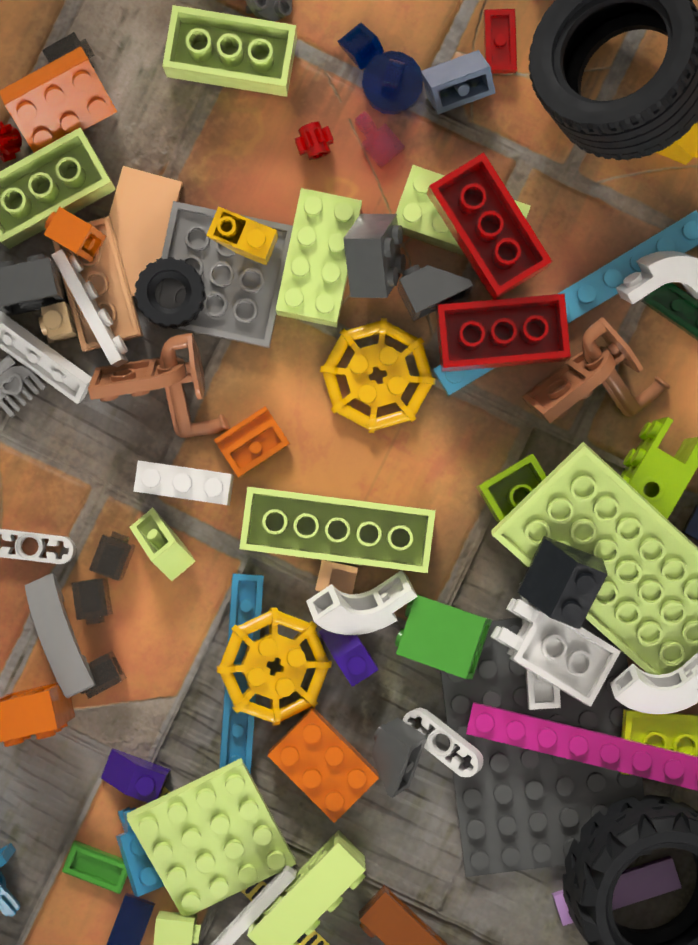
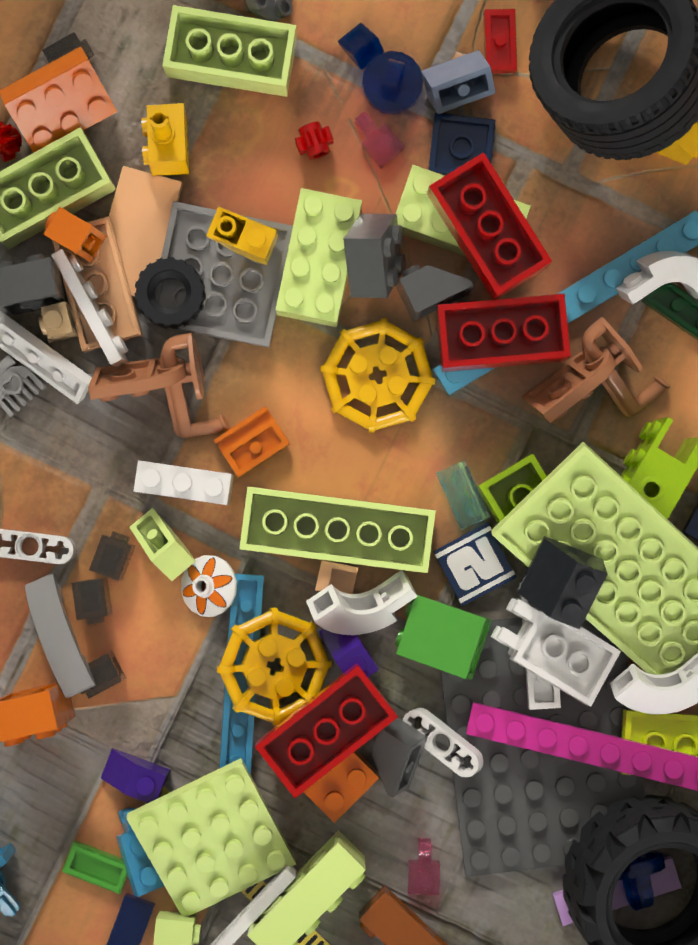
(167, 139): none -> yellow brick
(220, 586): none -> white dish
(326, 730): none -> red brick
(424, 872): none -> clear pink plate
(459, 140): none -> dark blue tile
(463, 494): none -> clear light blue plate
(474, 564): none -> tile
(638, 882): none -> clear blue tile

